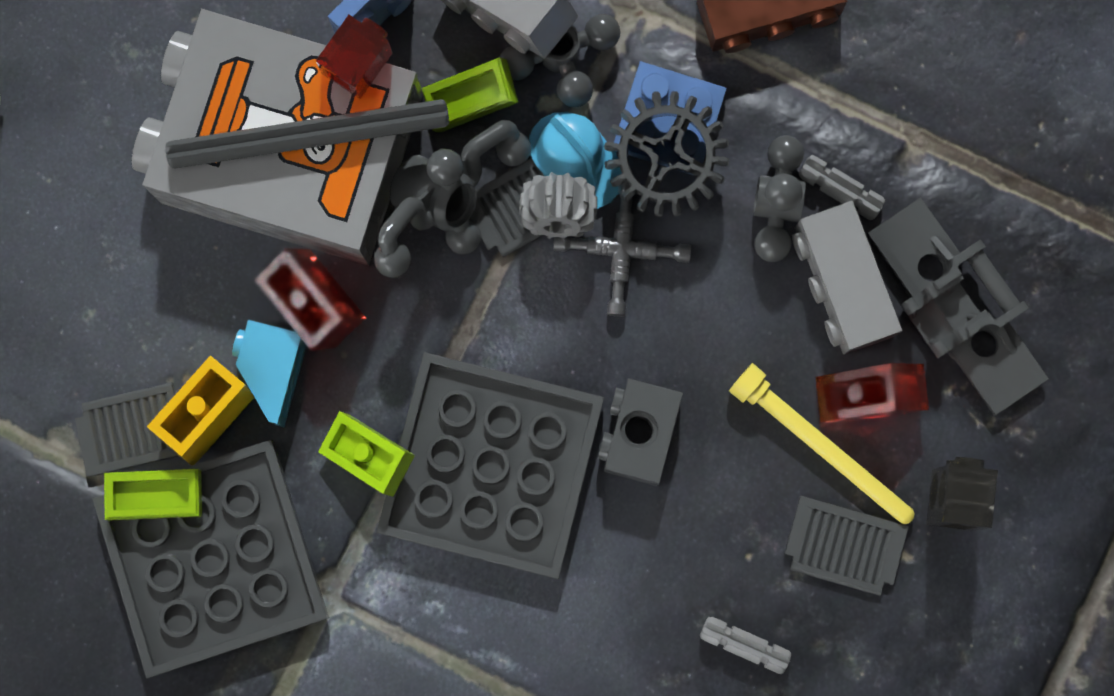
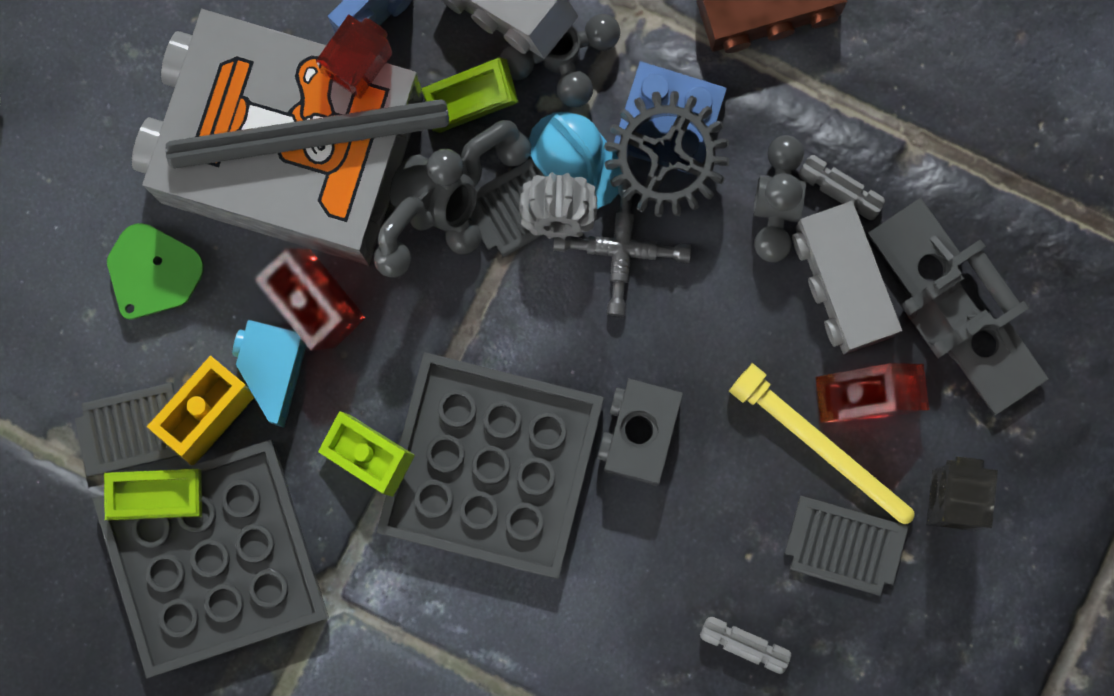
(148, 285): none -> bright green piece

